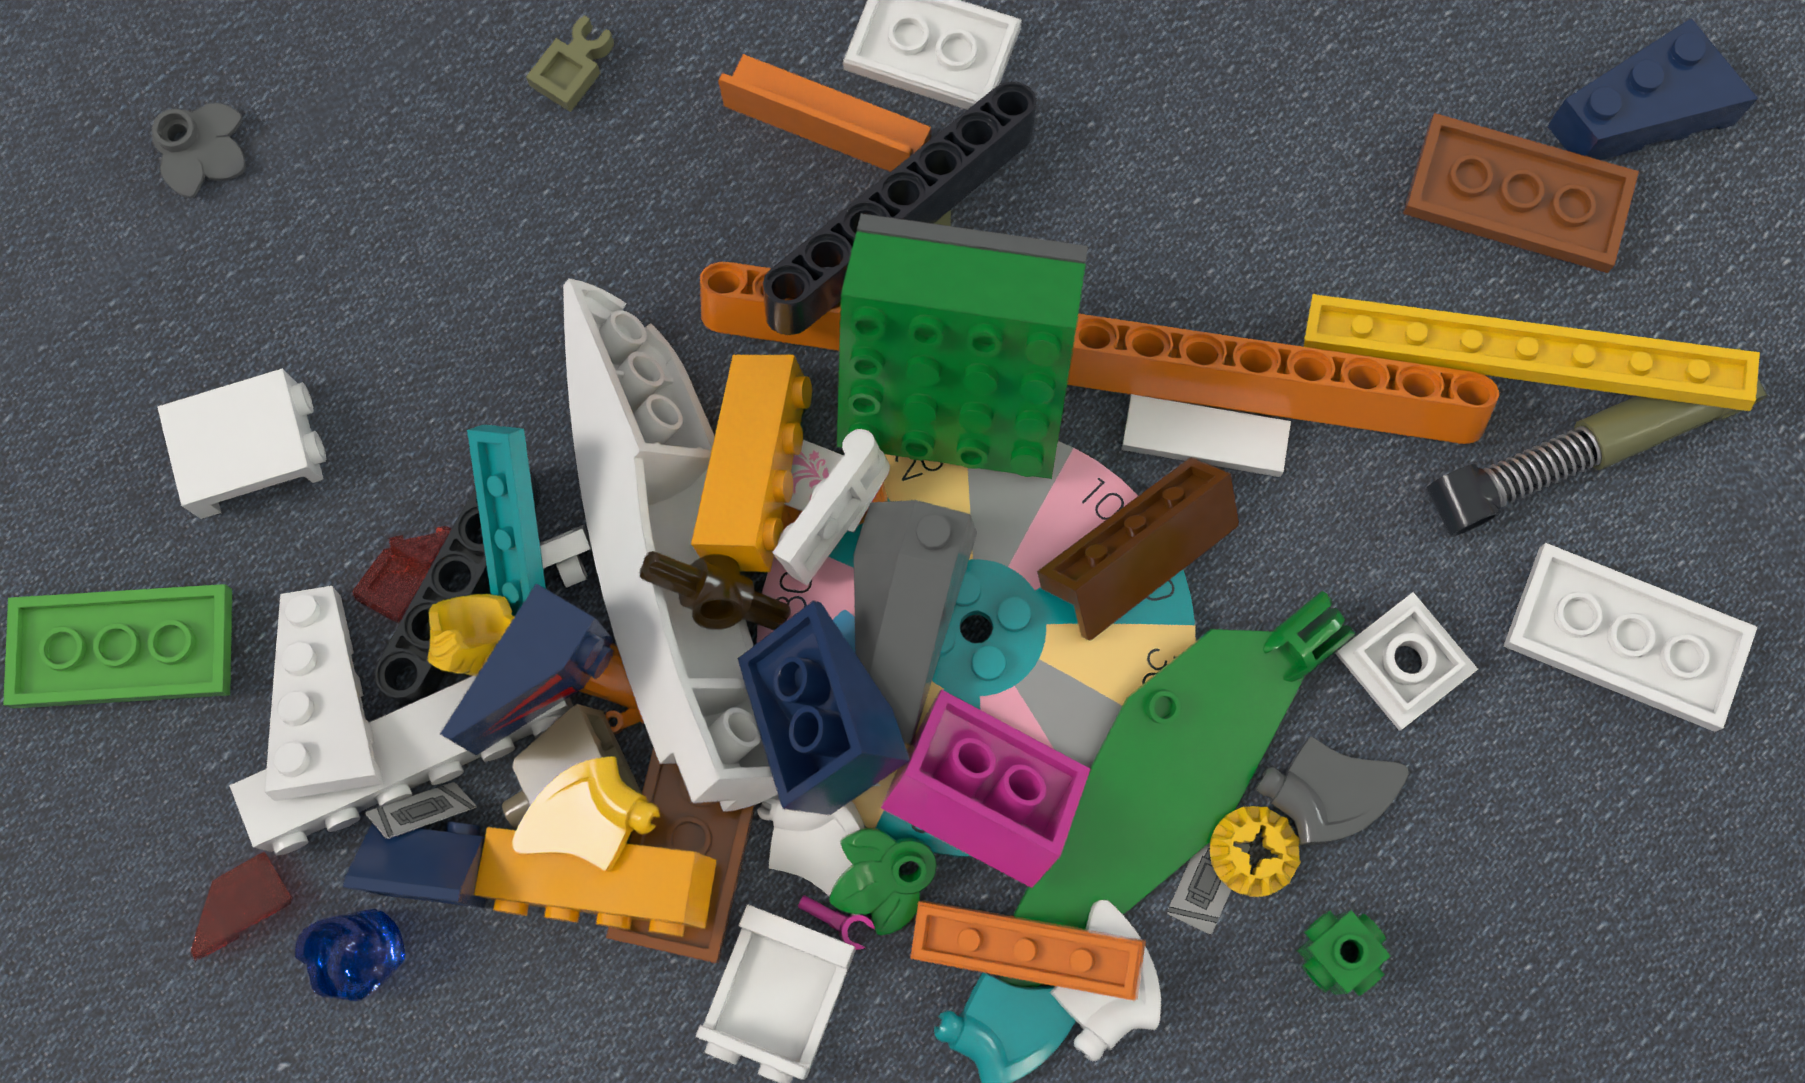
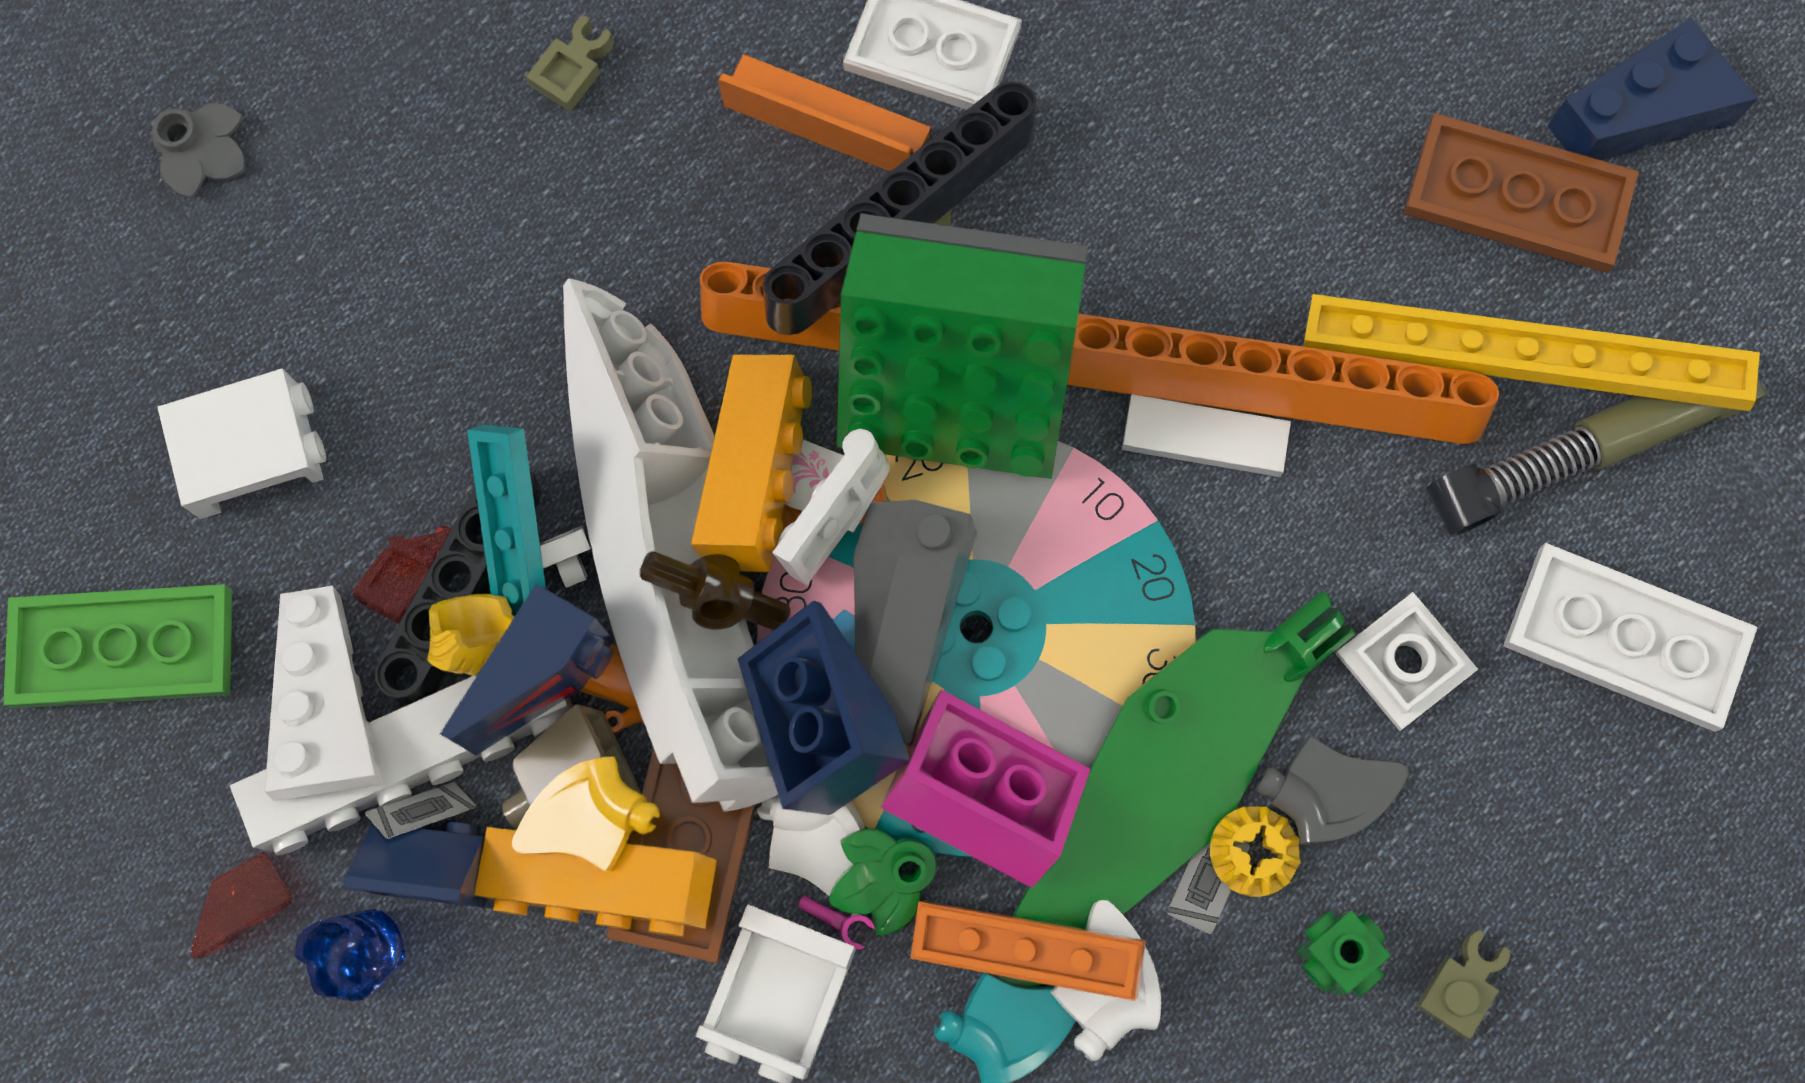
(1143, 545): reddish brown panel -> none
(1458, 992): none -> olive plate

